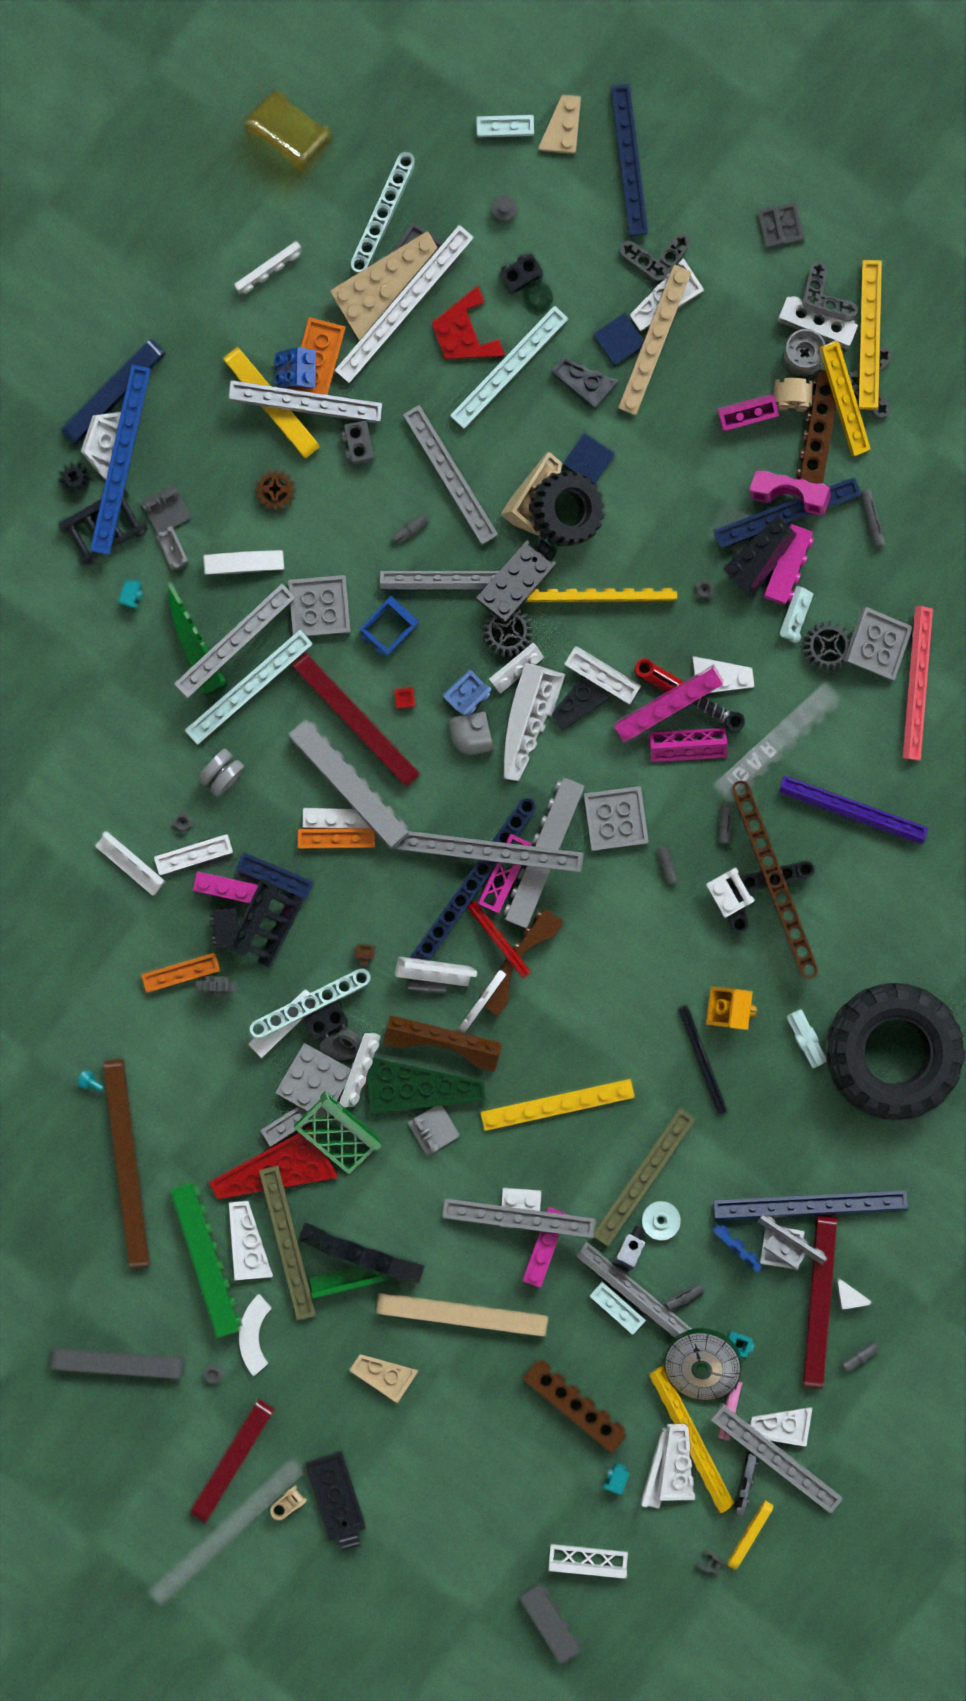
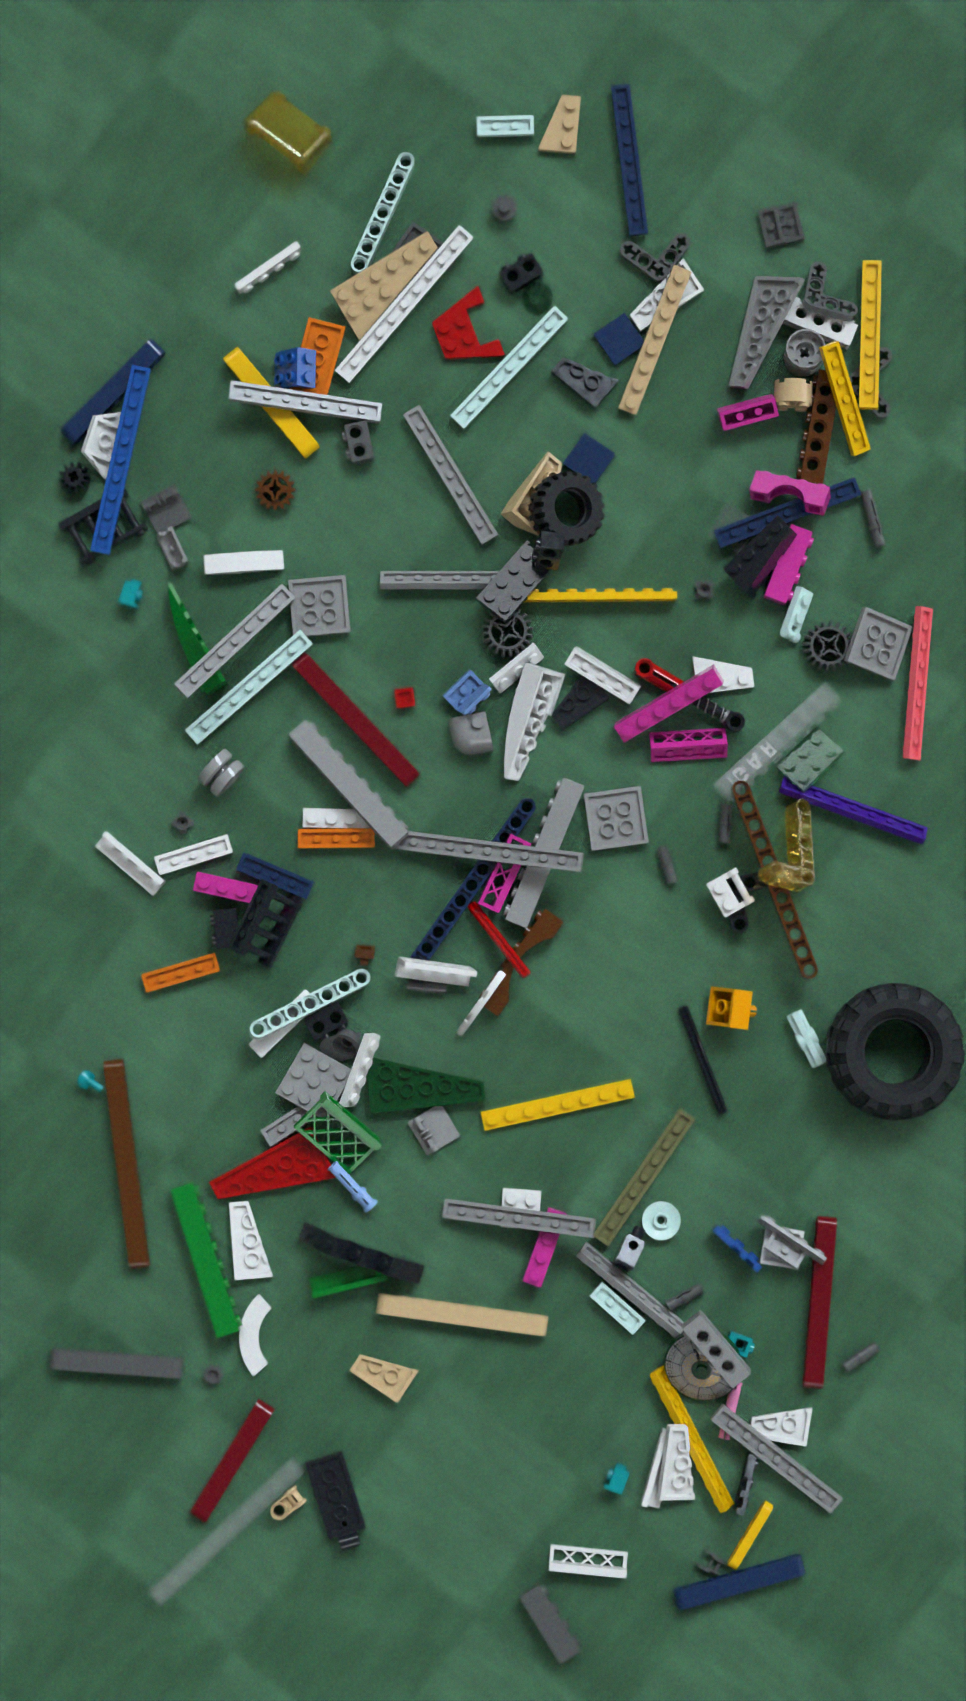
(216, 986): dark grey gear -> none
(287, 1242): olive plate -> none
(360, 1192): none -> light blue pin
(402, 612): blue window -> none
(406, 1033): reddish brown arch -> none
(411, 528): dark grey pin -> none
(548, 550): none -> black brick
(610, 1440): reddish brown brick -> none
(700, 1323): none -> light grey brick
(739, 1581): none -> dark blue beam
(765, 313): none -> light grey wing
(800, 867): none -> clear yellow beam
(810, 759): none -> clear green plate
(810, 1205): dark blue plate -> none
(849, 1297): white slope -> none

